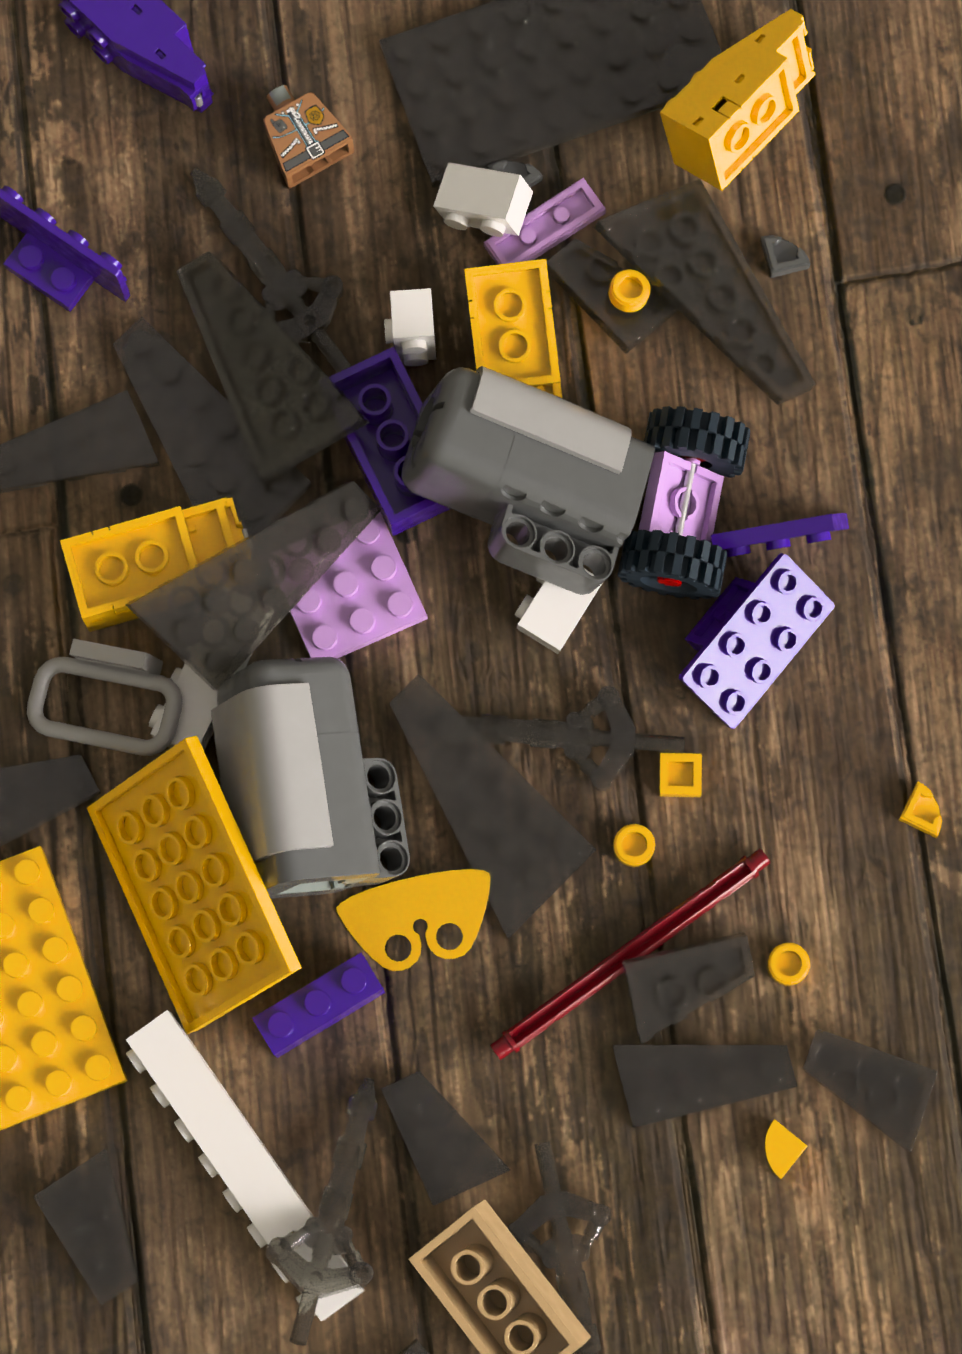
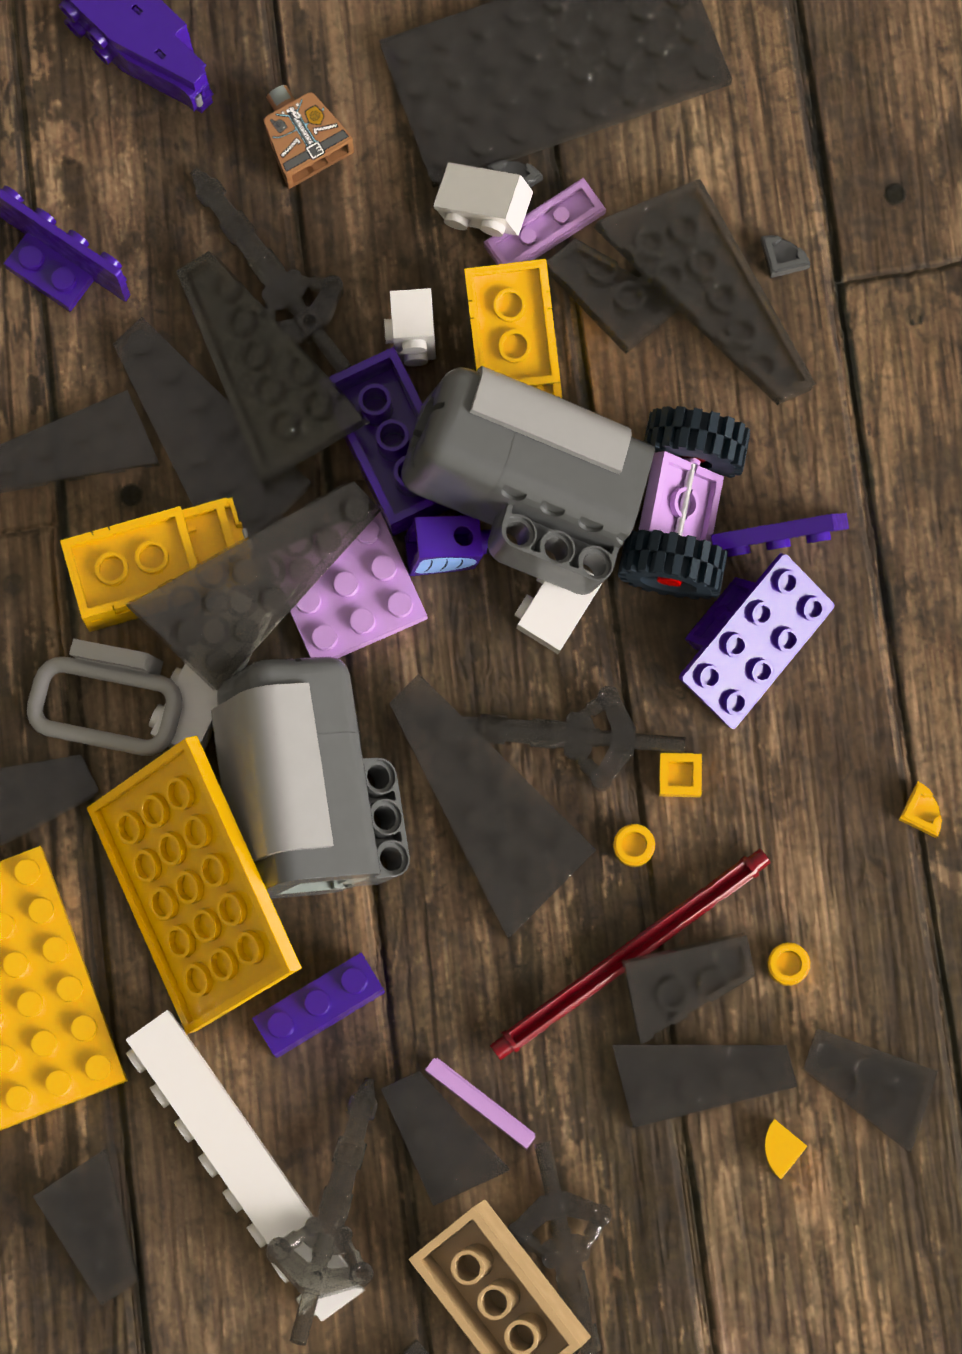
(434, 546): none -> dark purple torso
(435, 897): yellow piece -> none
(480, 1103): none -> lavender tile
(629, 290): yellow tile -> none
(739, 101): yellow piece -> none

